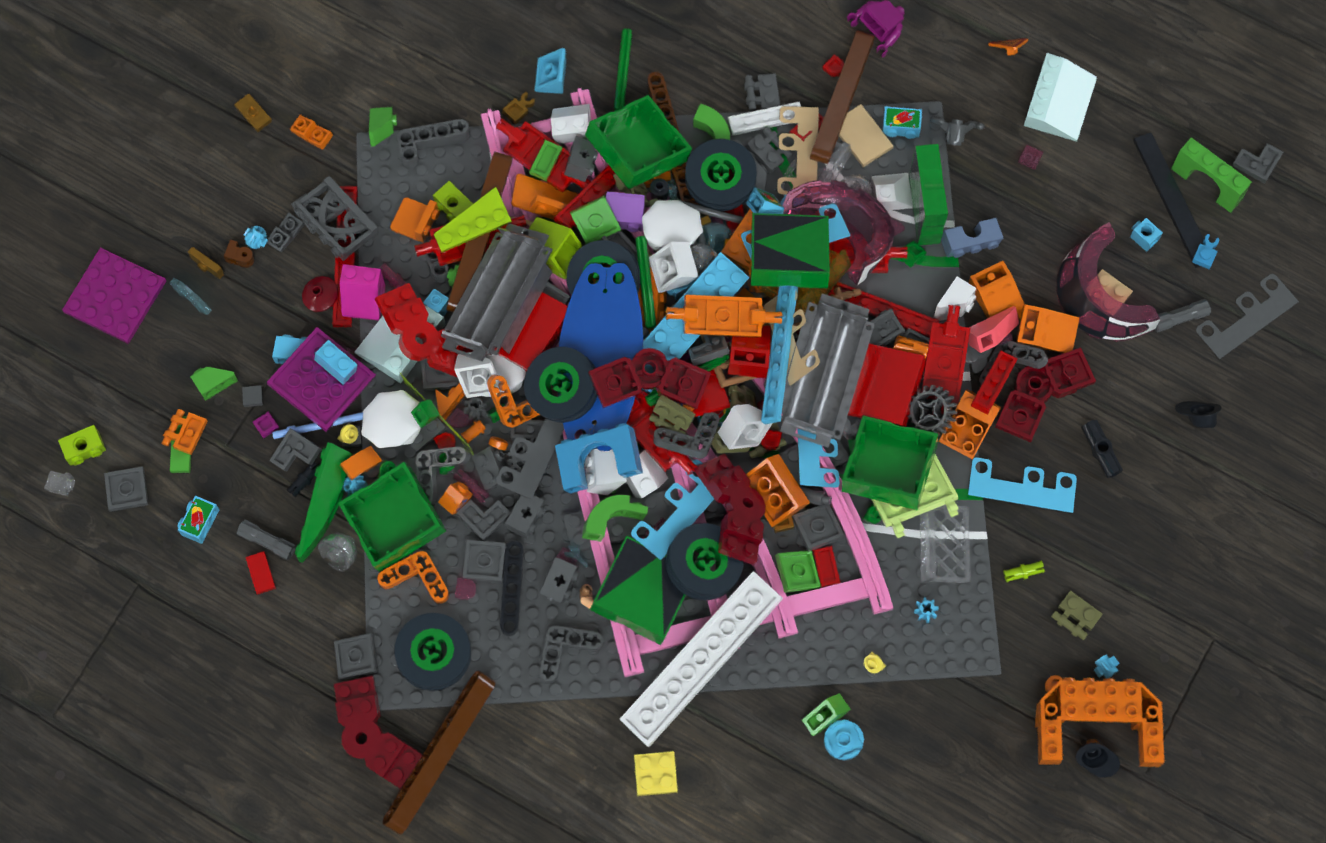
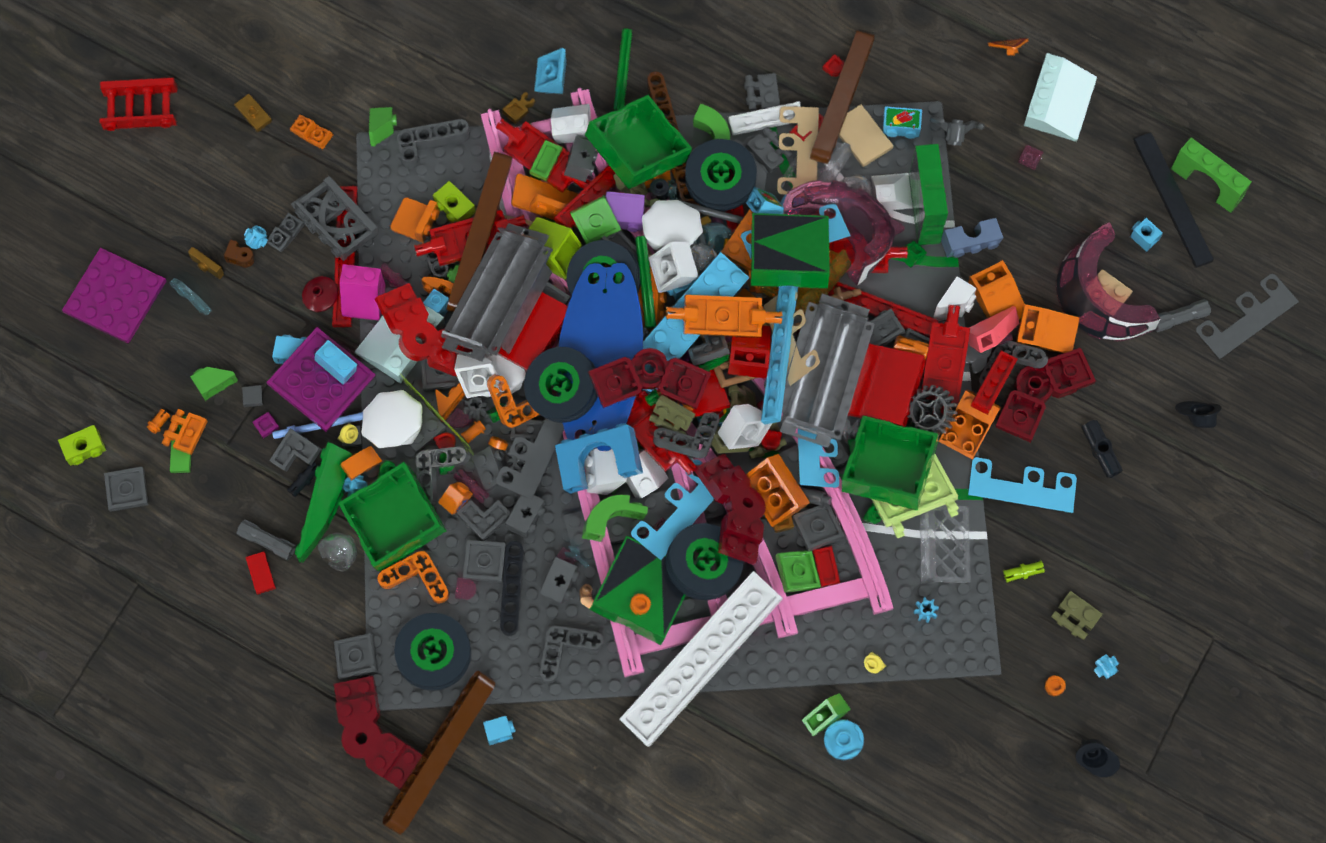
(59, 483): clear bracket -> none
(136, 87): none -> red fence
(158, 421): none -> orange pin
(198, 519): brick -> none
(425, 413): green slope -> none
(440, 285): none -> orange slope
(475, 221): lime wing -> none
(499, 730): none -> medium azure brick
(640, 604): none -> orange tile
(655, 773): light yellow plate -> none
(882, 20): magenta torso -> none
(1100, 702): orange wedge -> none
(1205, 253): dark azure plate -> none
(1261, 166): dark grey plate -> none

